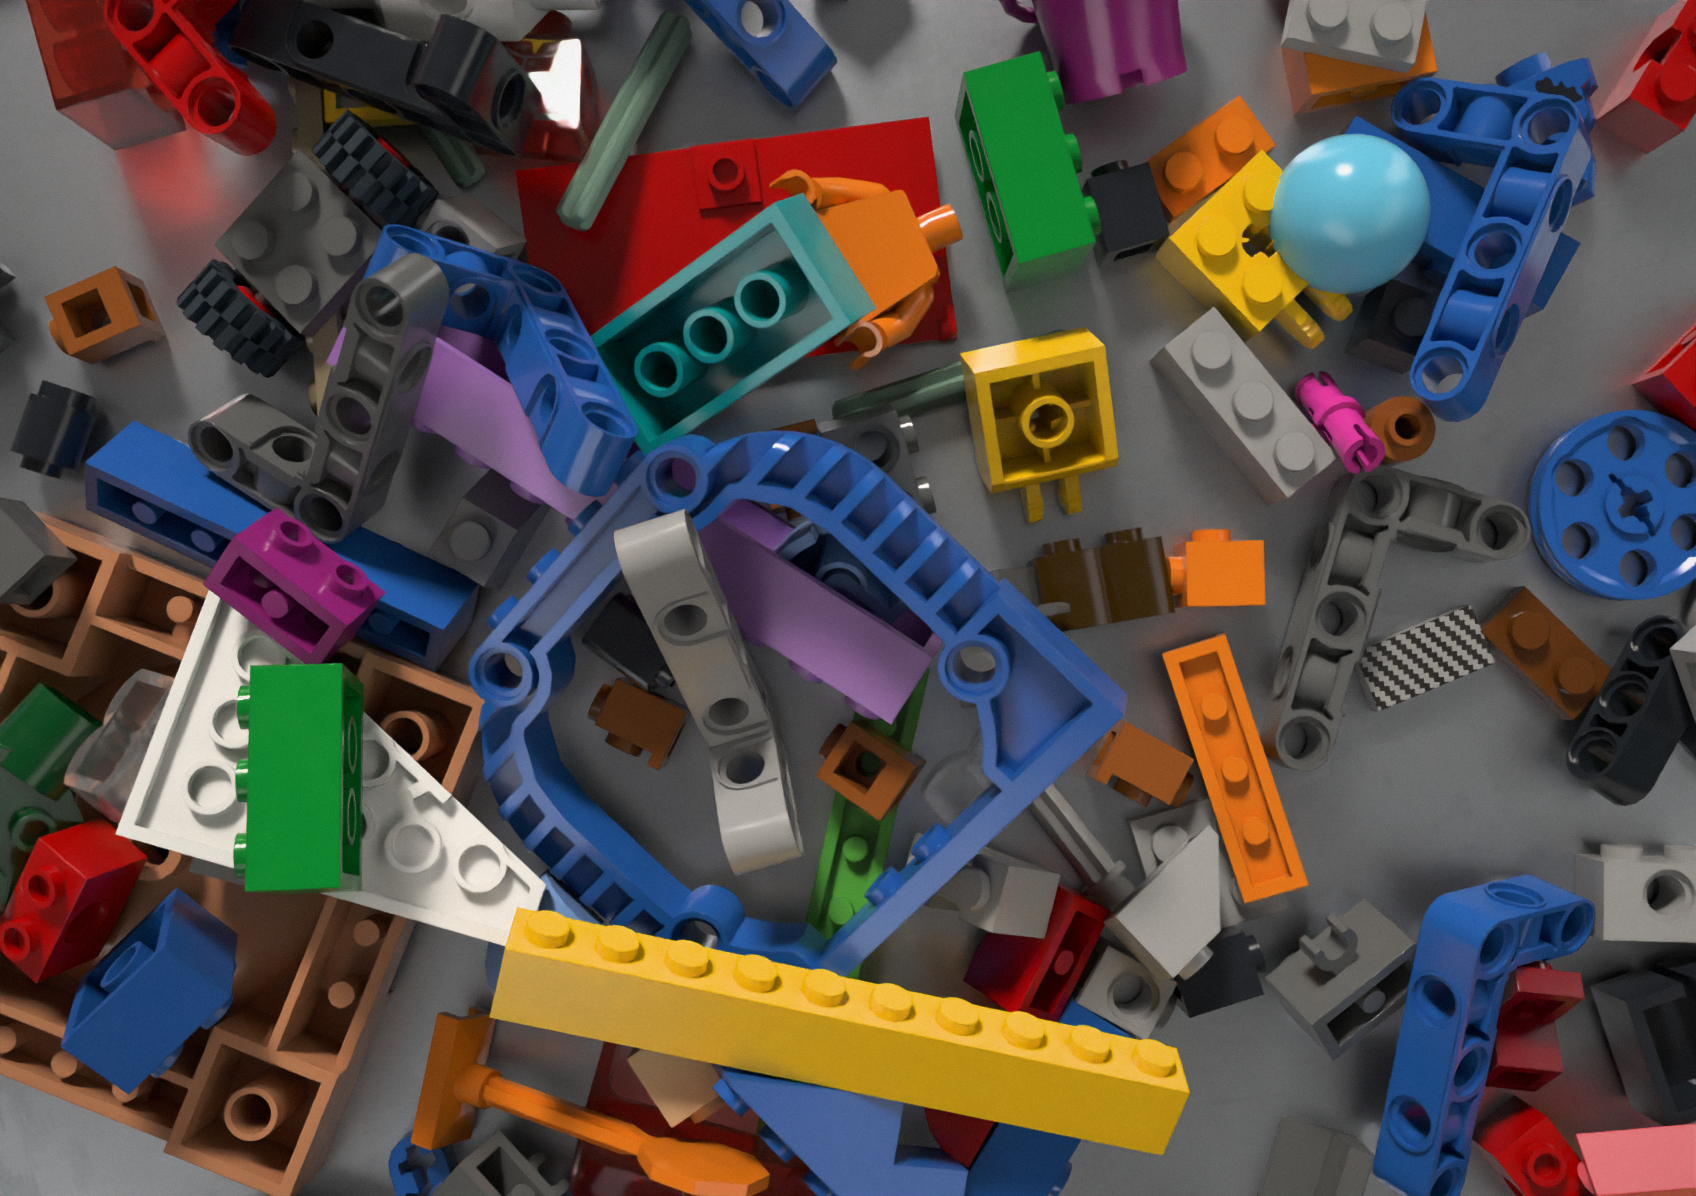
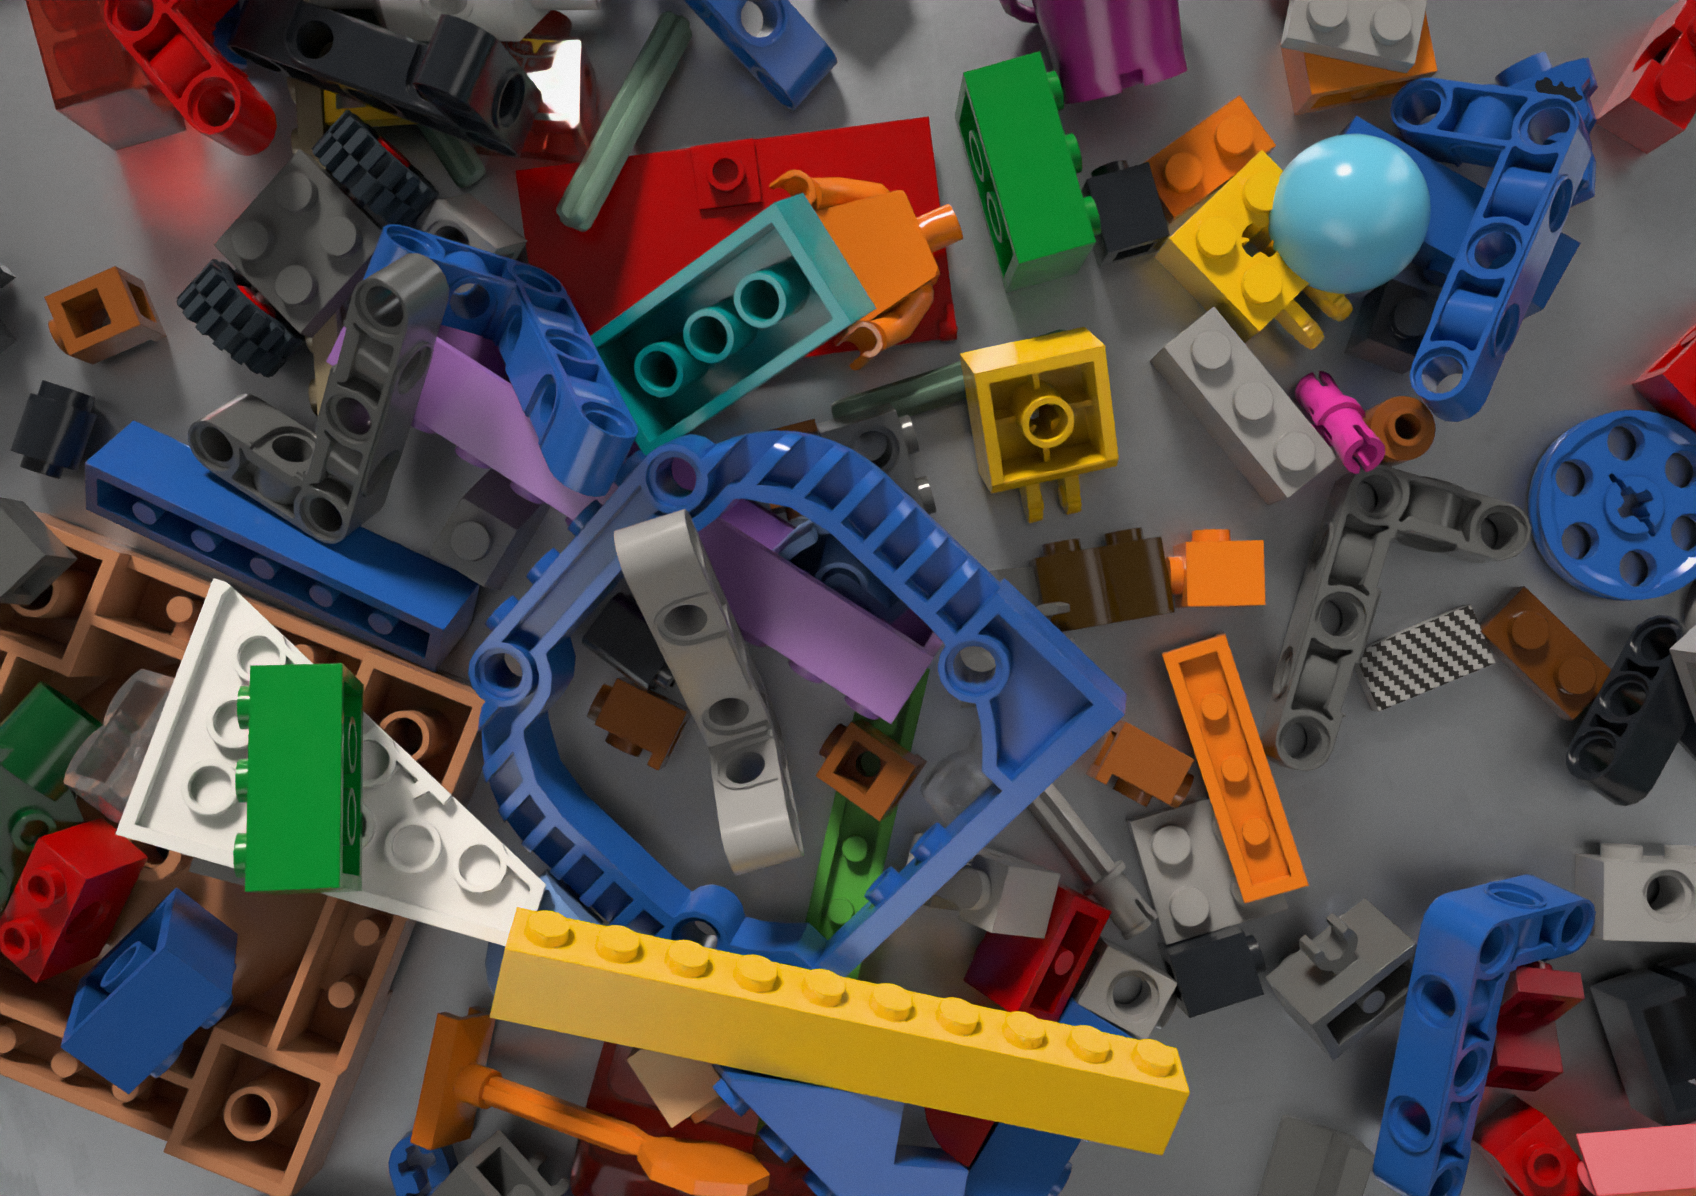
(293, 587): magenta brick -> none
(1174, 910): light grey slope -> none

